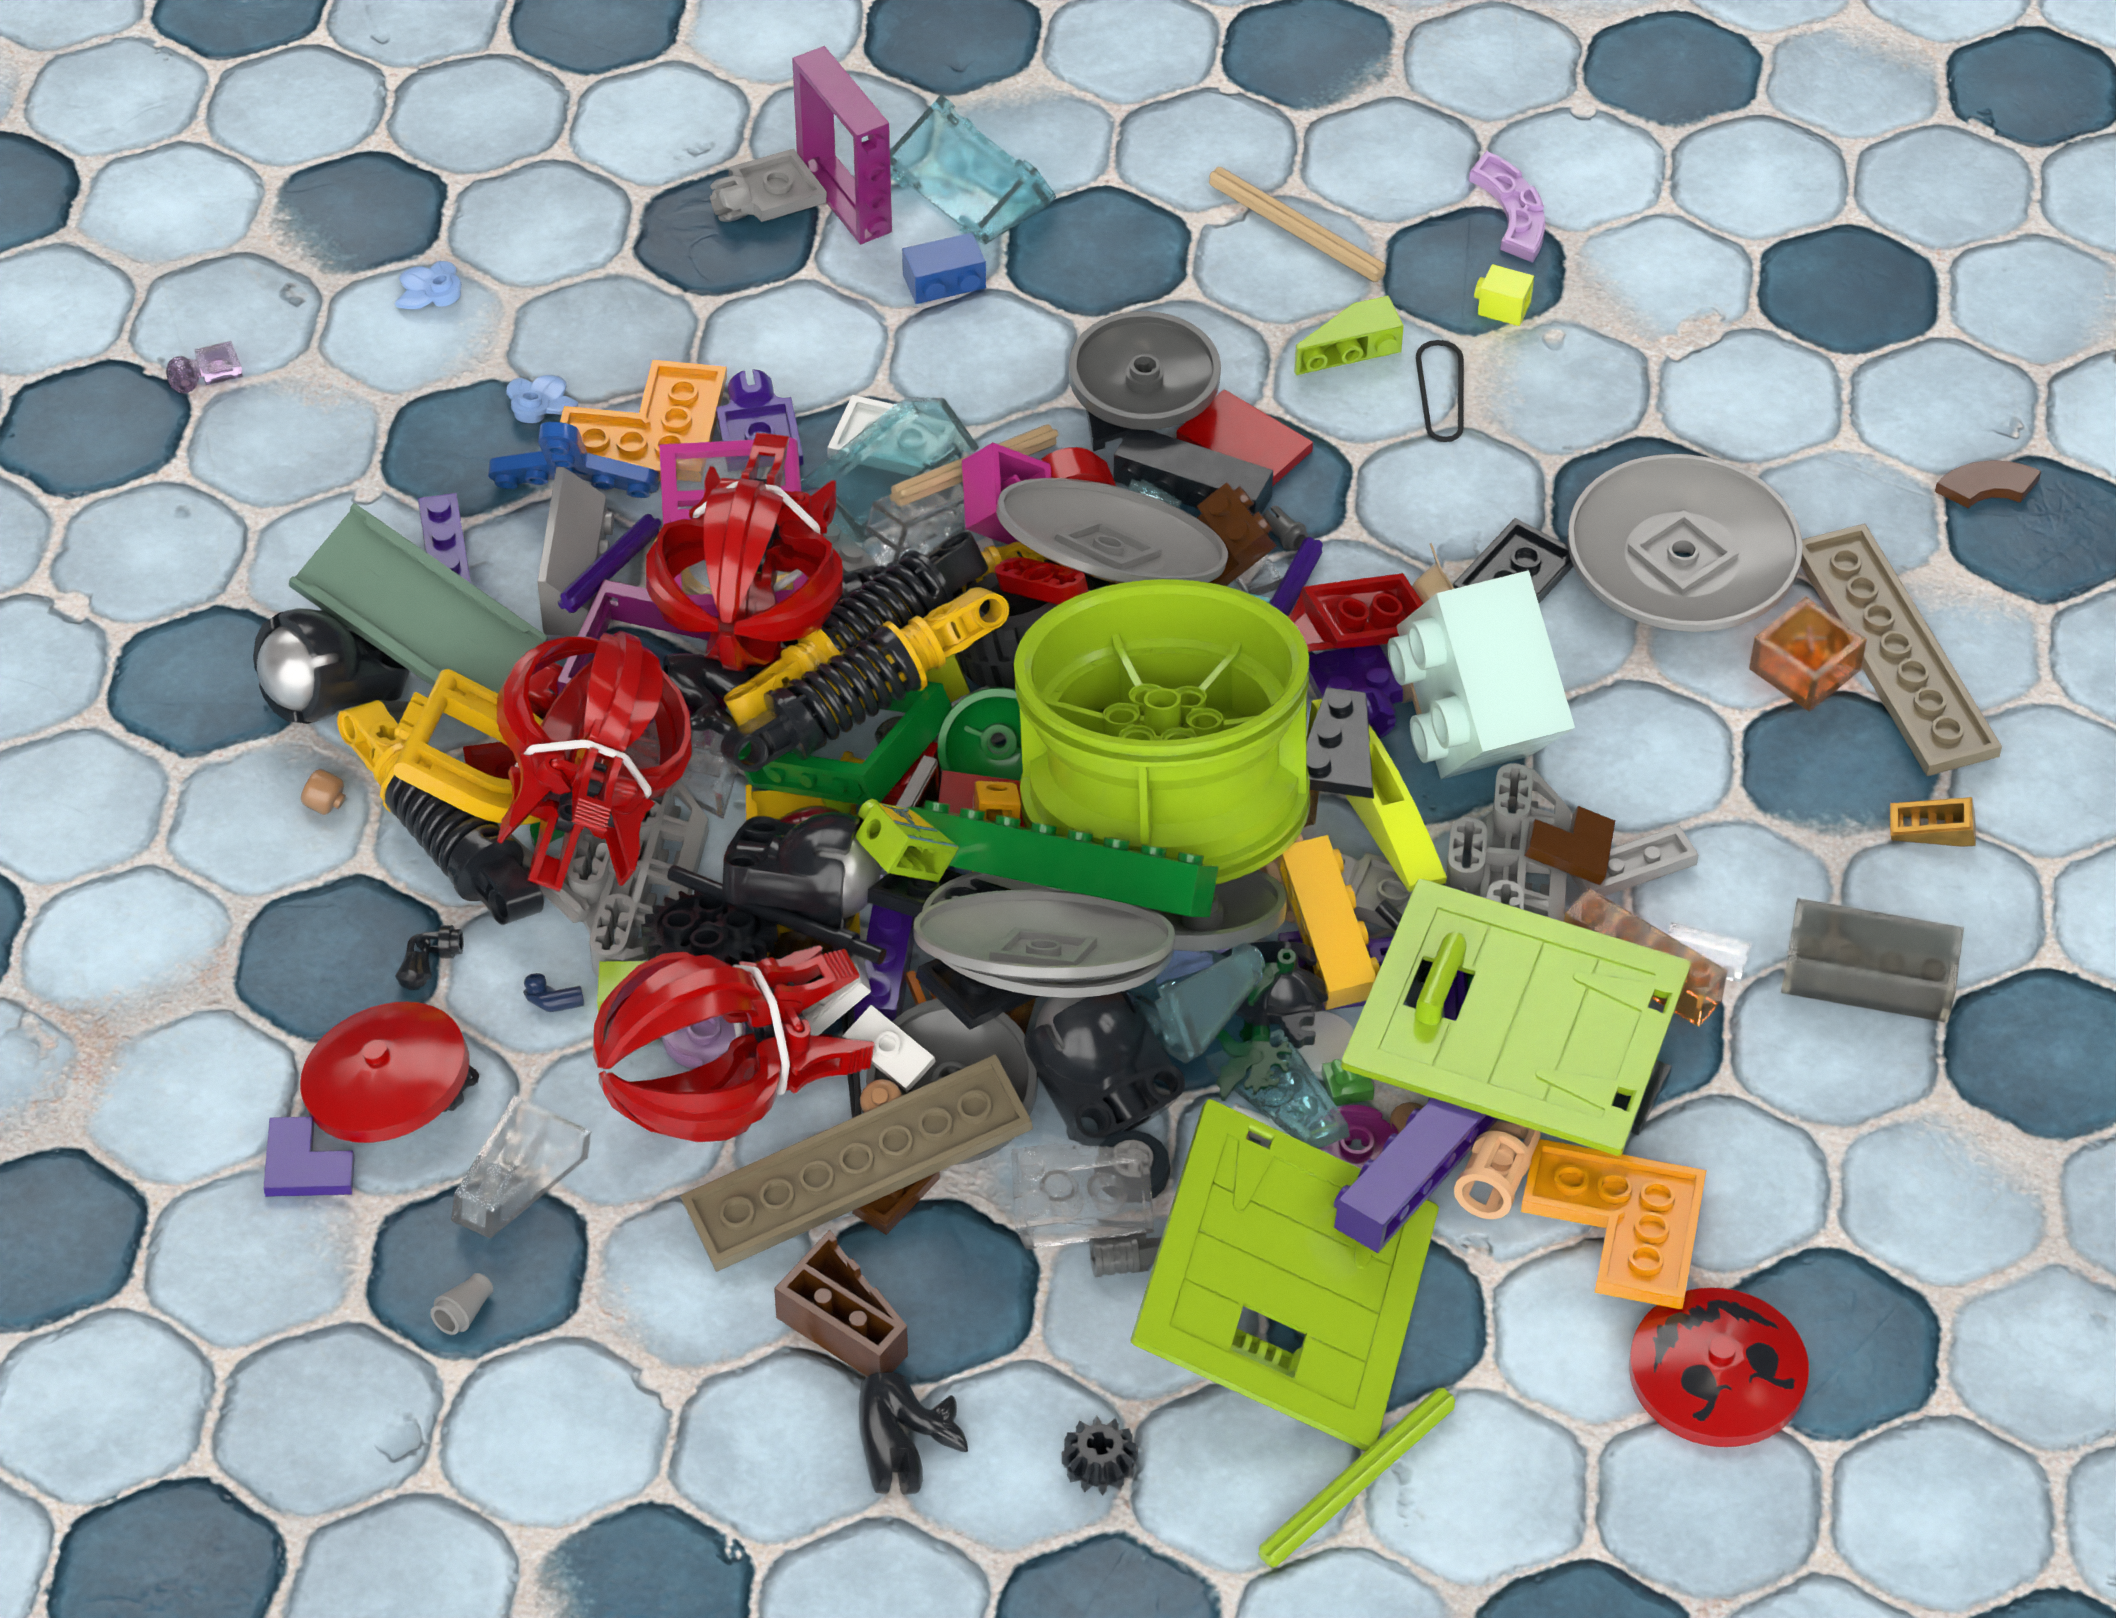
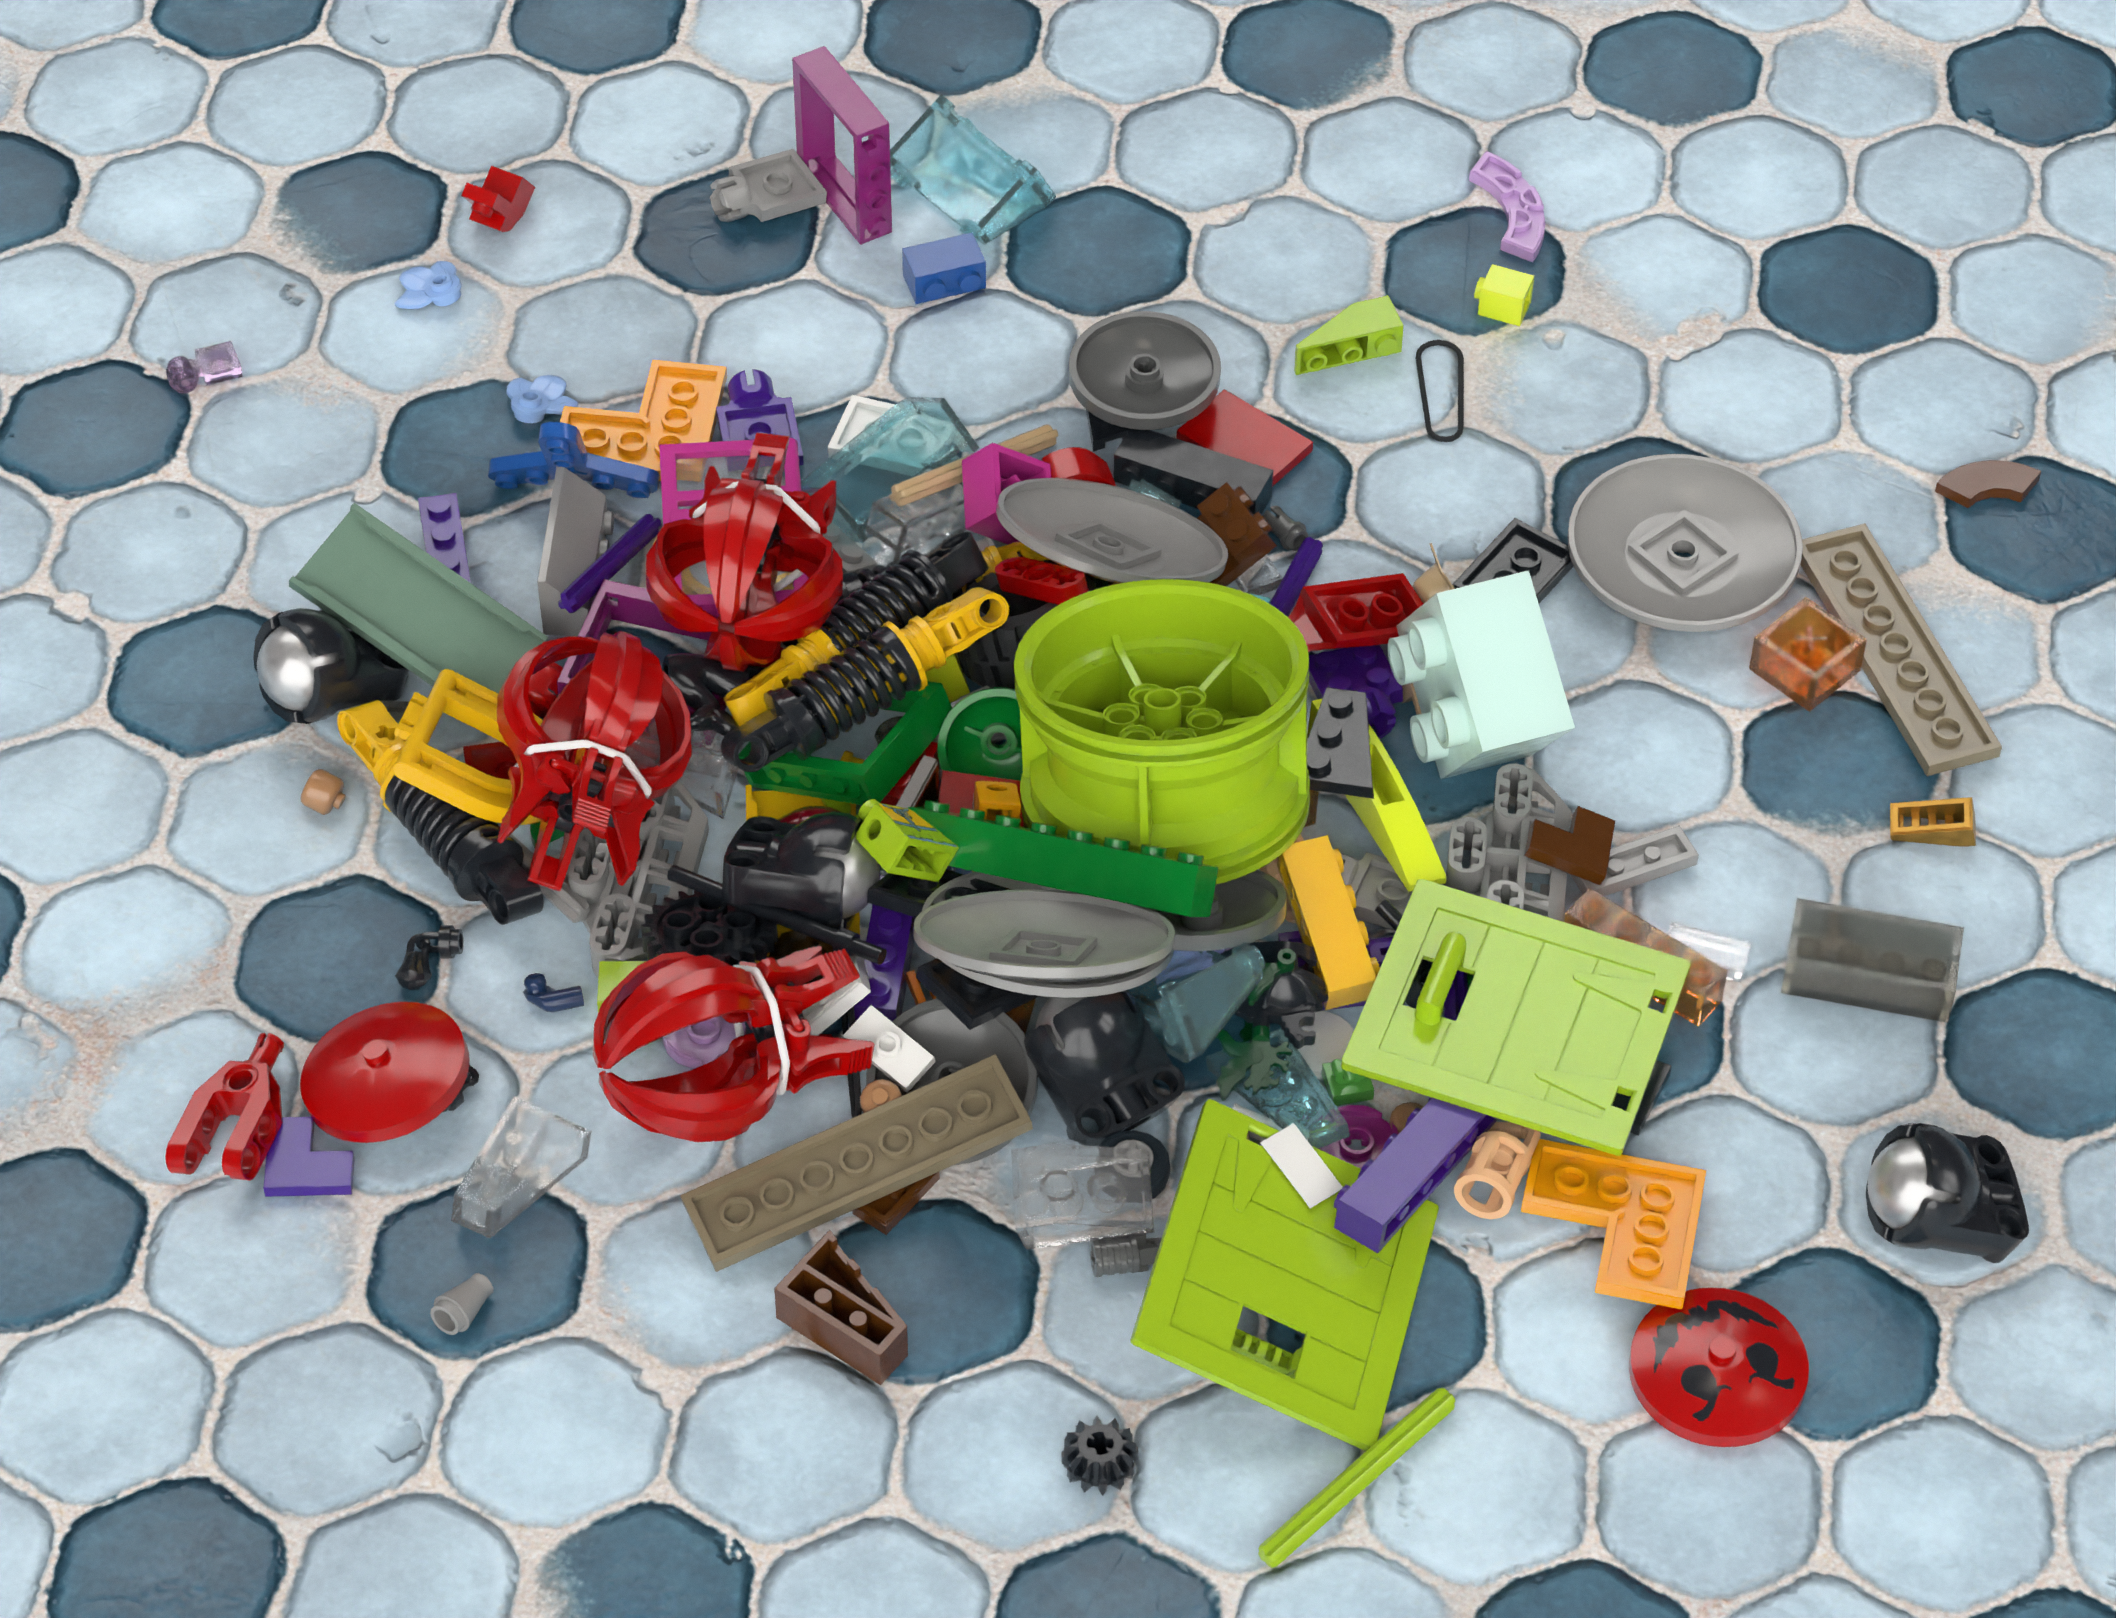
(235, 1089): none -> red piece
(500, 199): none -> red brick
(887, 1449): black piece -> none
(1297, 224): tan axle -> none
(1301, 1165): none -> white sticker
(1945, 1193): none -> black piece

